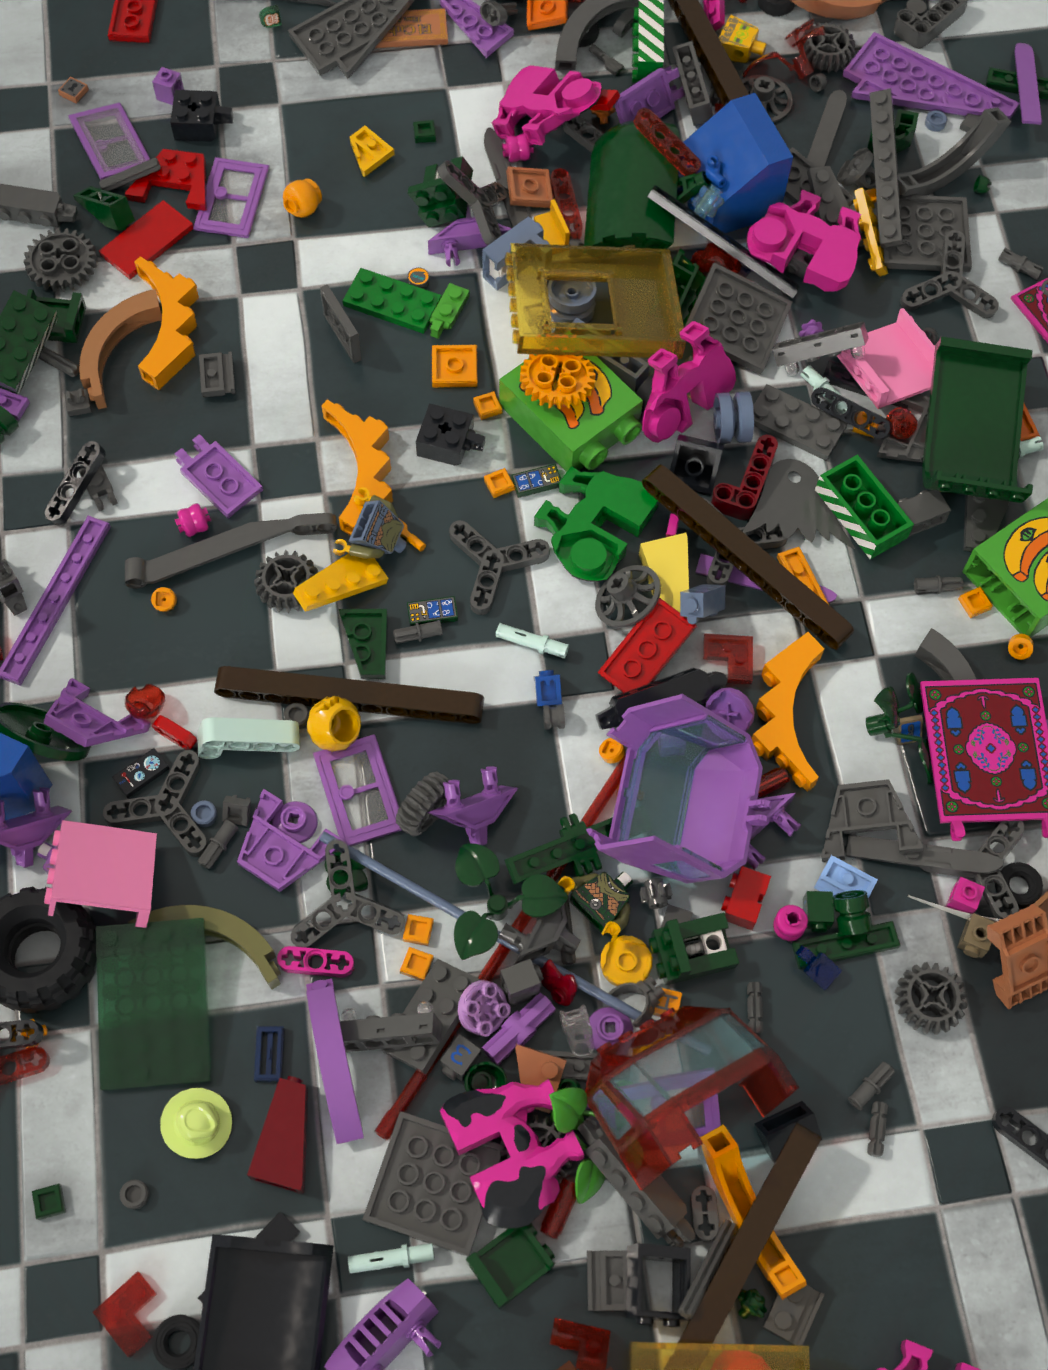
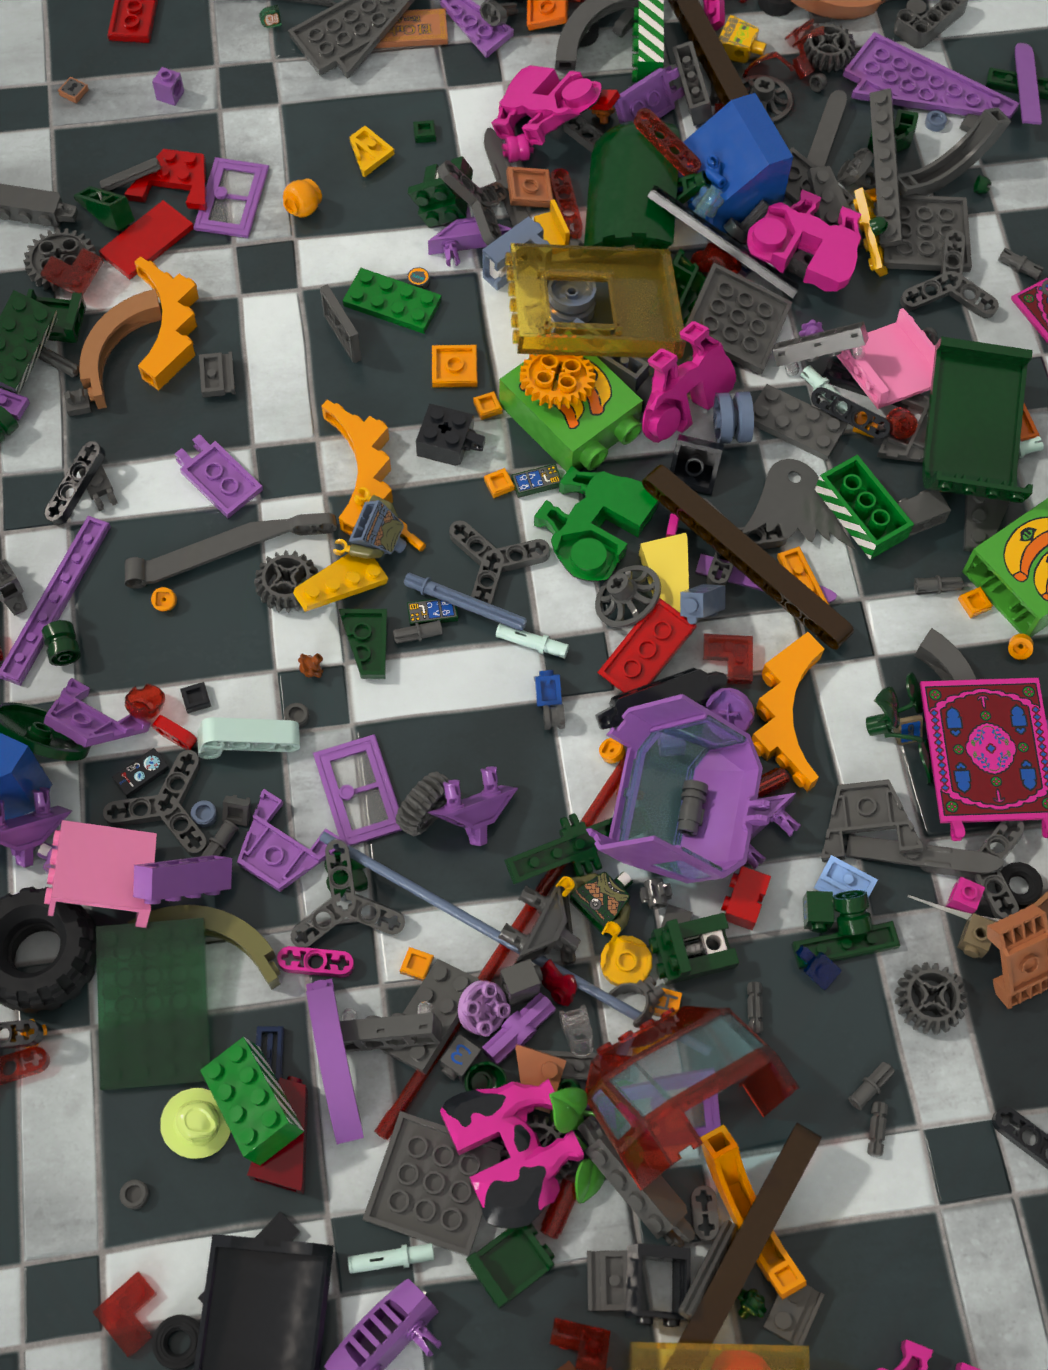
(48, 1201): dark green tile -> none
(61, 643): none -> dark green wheel
(74, 277): none -> clear red plate
(109, 139): clear door -> none
(182, 878): none -> medium lavender brick
(192, 520): dark pink piece -> none
(195, 697): none -> black tile
(197, 115): black hinge -> none
(251, 1101): none -> green brick
(306, 823): medium lavender piece -> none
(310, 665): none -> dark orange plant
(334, 723): yellow piece -> none
(365, 695): dark brown beam -> none
(418, 929): light orange tile -> none
(448, 309): bright green hinge -> none
(464, 601): none -> sand blue axle
(474, 932): dark green plant -> none
(608, 1016): medium lavender piece -> none
(610, 63): dark grey piece -> none
(691, 810): none -> dark grey axle
(740, 230): none -> dark grey piece
(753, 477): dark red beam -> none
(776, 1128): black brick -> none
(798, 921): dark pink piece -> none
(878, 225): none -> dark green hinge

